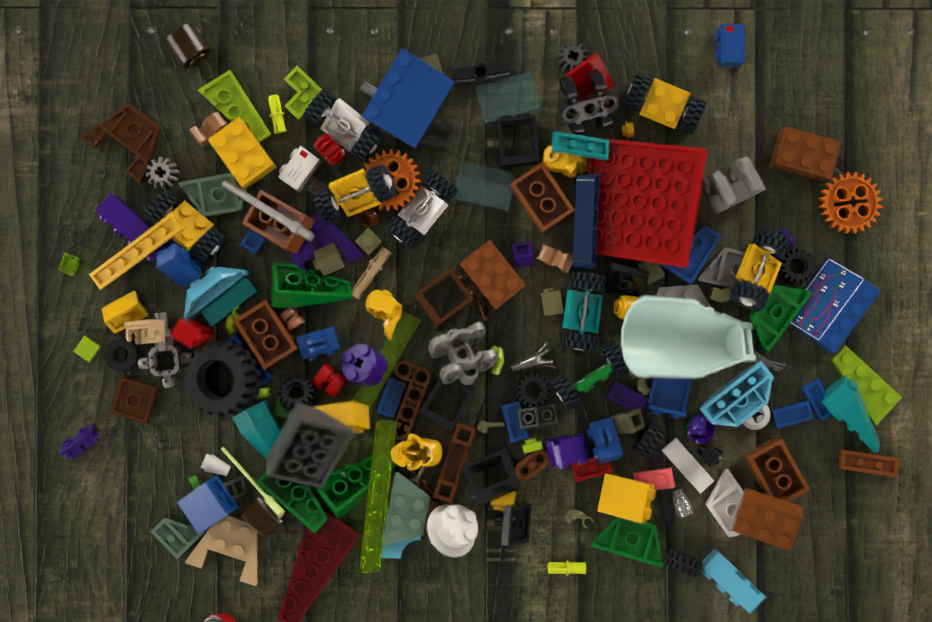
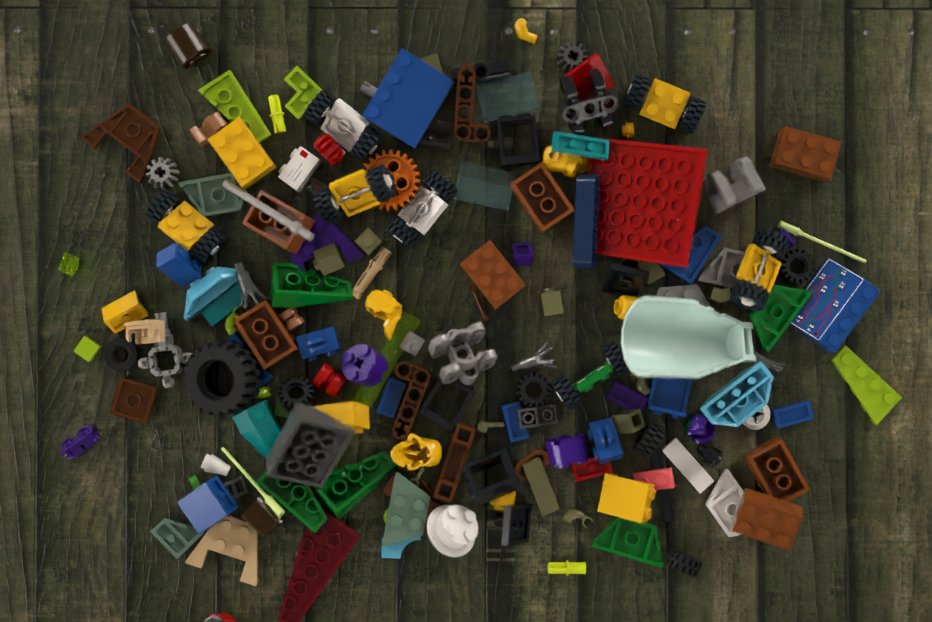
(125, 221): dark purple brick -> none
(137, 250): yellow tile -> none
(192, 333): red brick -> none
(247, 286): none -> dark grey piece
(253, 241): blue tile -> none
(369, 218): reddish brown tile -> none
(378, 496): clear neon green tile -> none
(412, 343): none -> light grey plate
(429, 309): reddish brown window -> none
(468, 102): none -> reddish brown beam
(496, 368): lime arm -> none
(522, 31): none -> yellow arm
(531, 445): lime plate -> none
(540, 486): none -> olive tile
(555, 258): medium nougat leg -> none
(583, 311): plate -> none
(681, 504): clear cone -> none
(730, 46): blue brick -> none
(731, 581): medium azure wedge -> none
(797, 231): none -> yellowish green piece
(815, 393): blue tile -> none
(846, 403): teal wedge -> none
(847, 185): orange gear -> none
(868, 463): dark orange plate -> none

